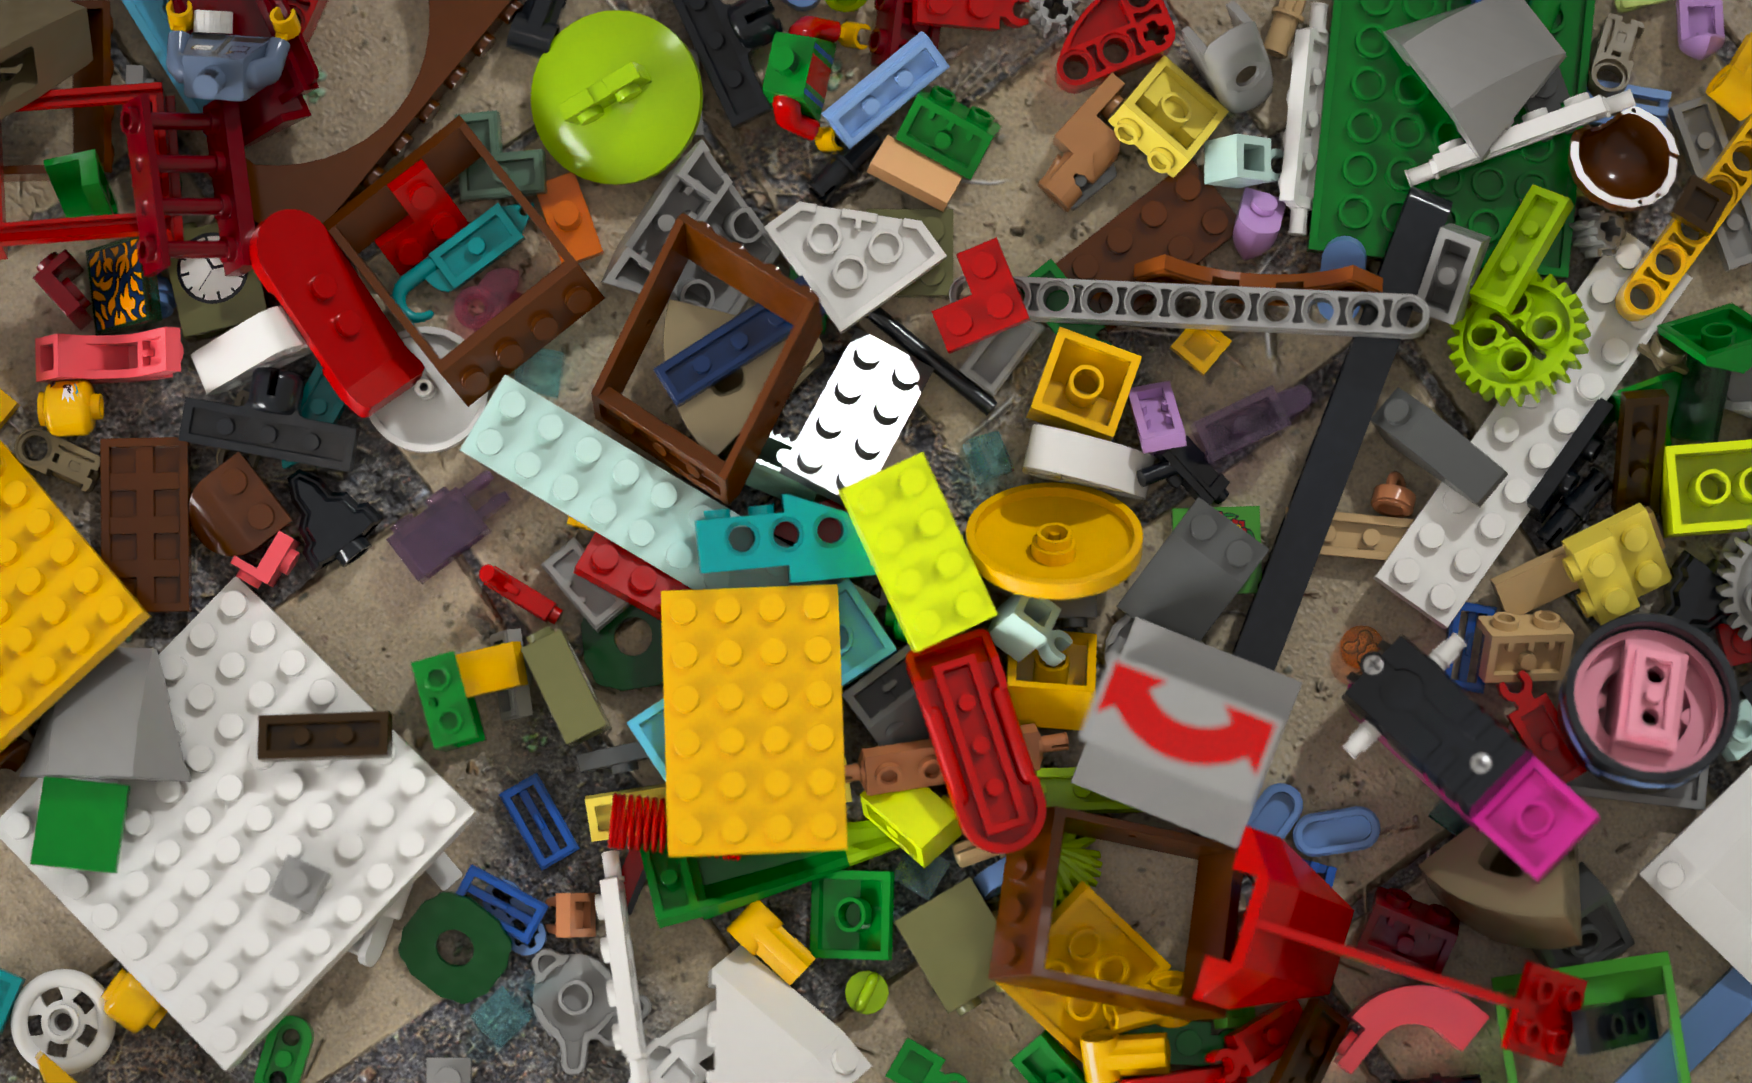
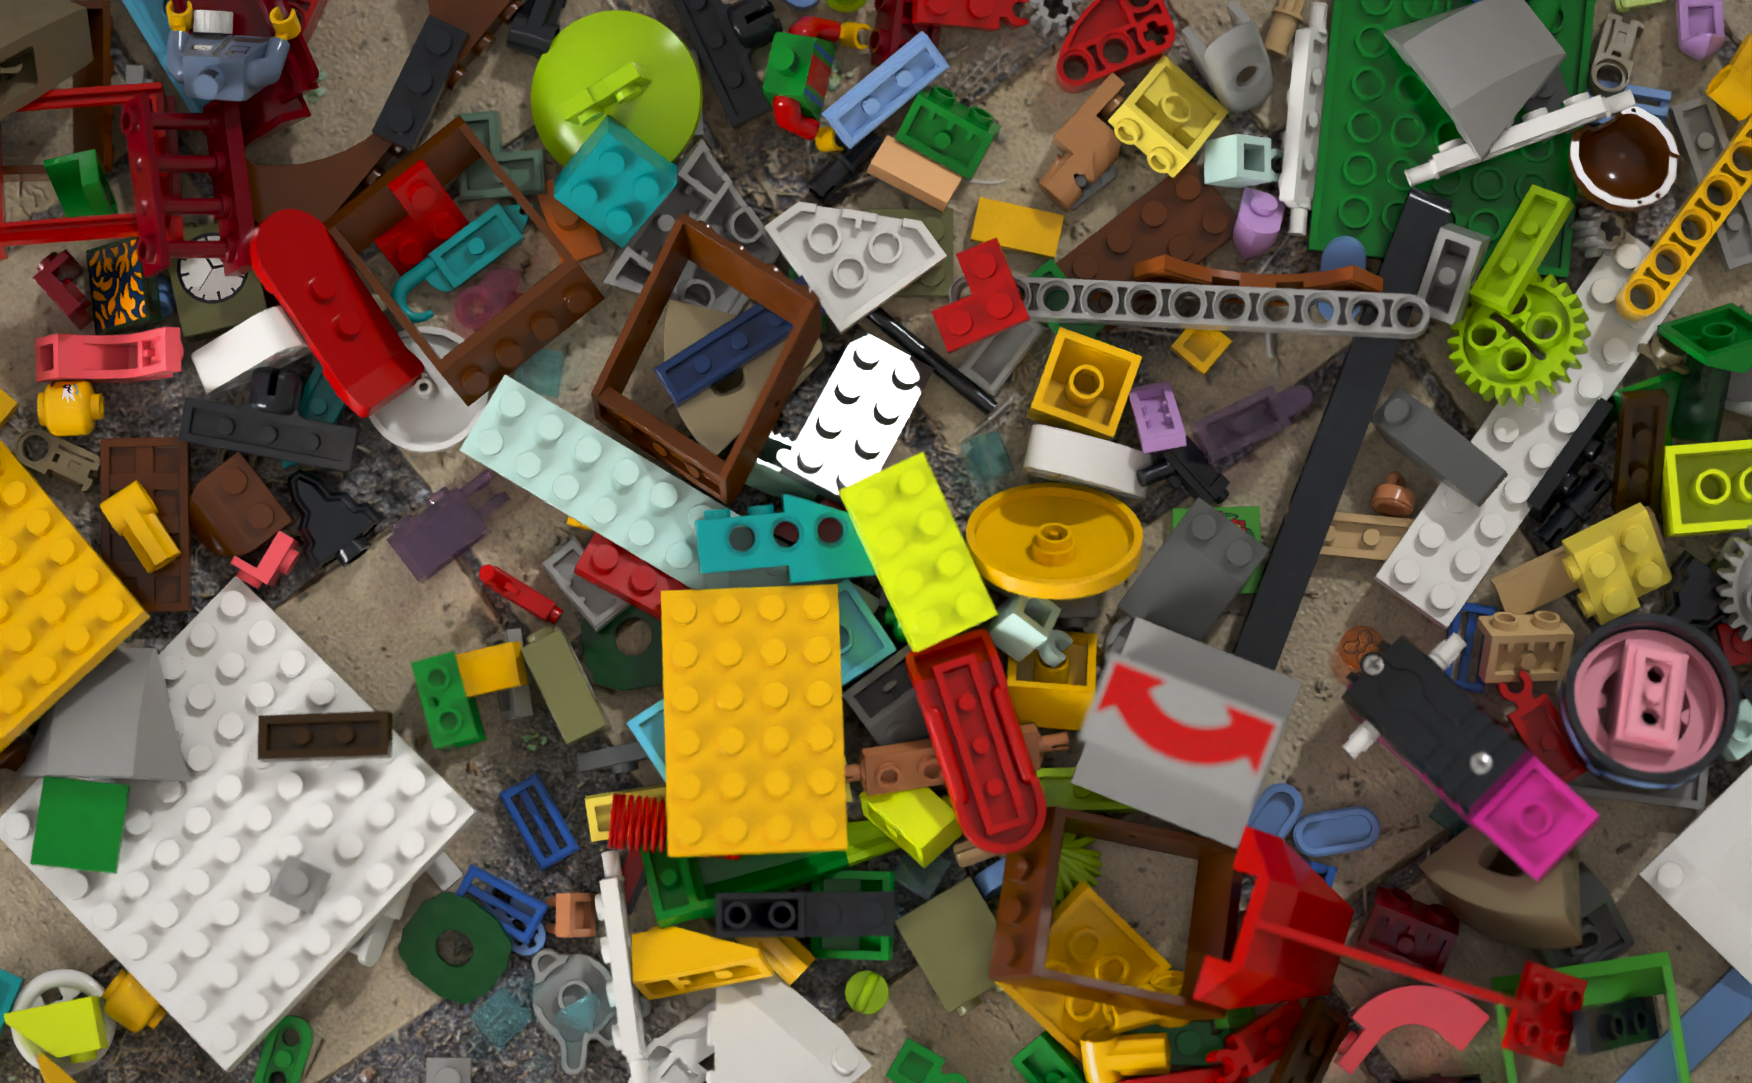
(64, 1027): none -> neon yellow slope
(135, 518): none -> yellow piece
(420, 83): none -> black plate
(581, 1014): none -> clear light blue slope
(615, 181): none -> teal brick
(683, 961): none -> yellow slope
(805, 914): none -> black slope
(1017, 227): none -> yellow tile
(1699, 205): dark brown plate -> none

